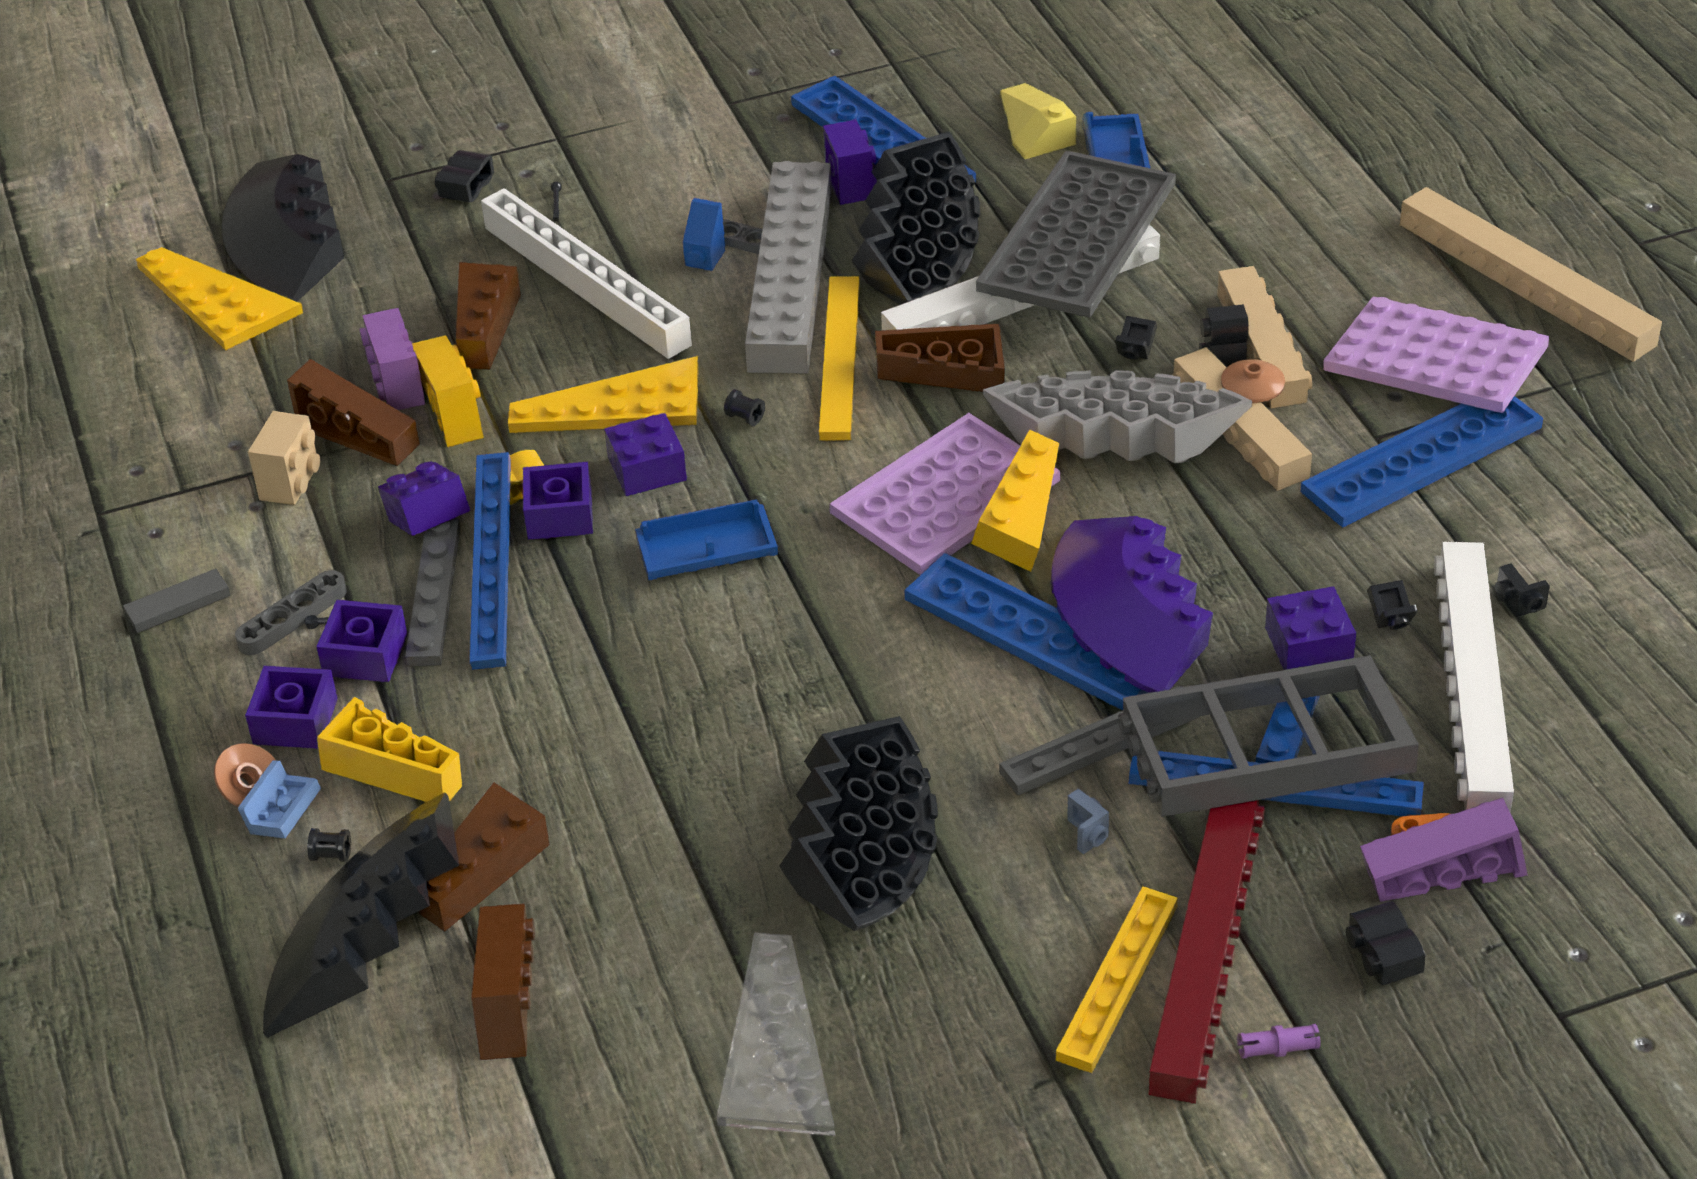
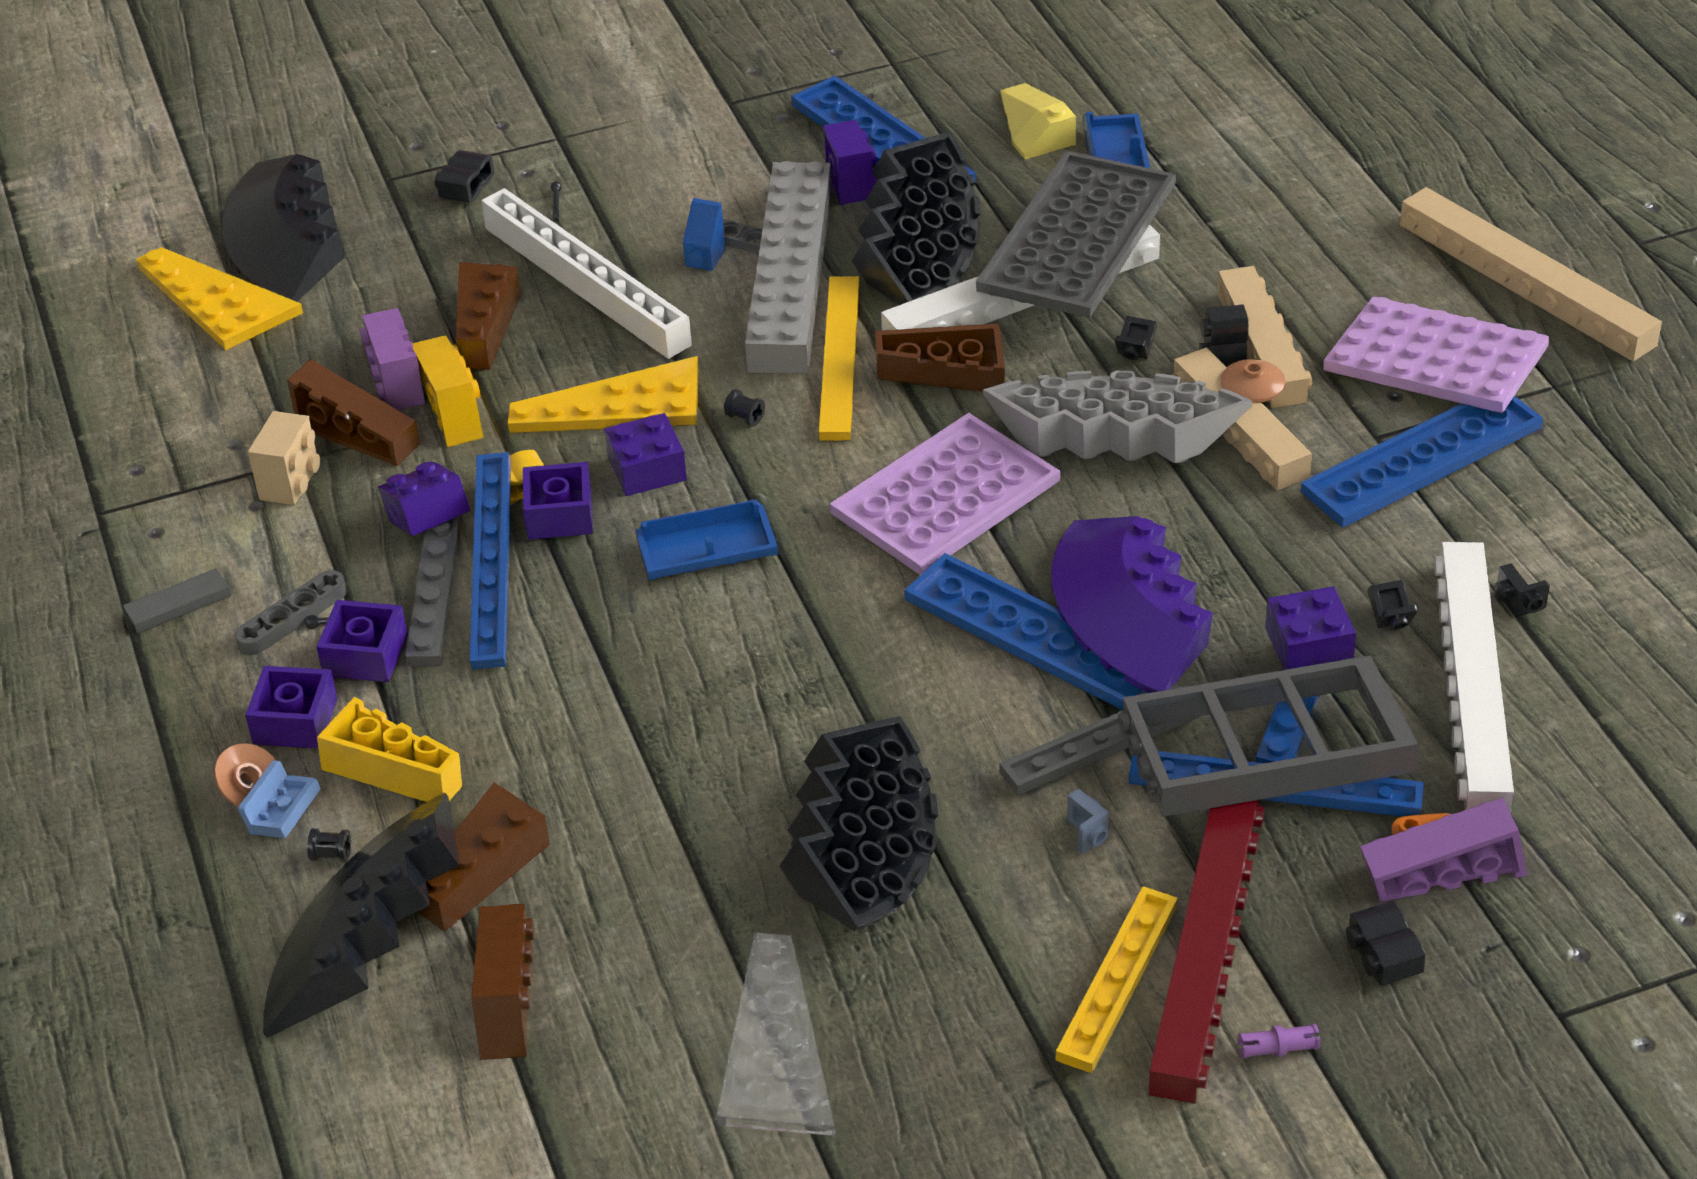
(1017, 511): yellow wedge -> none

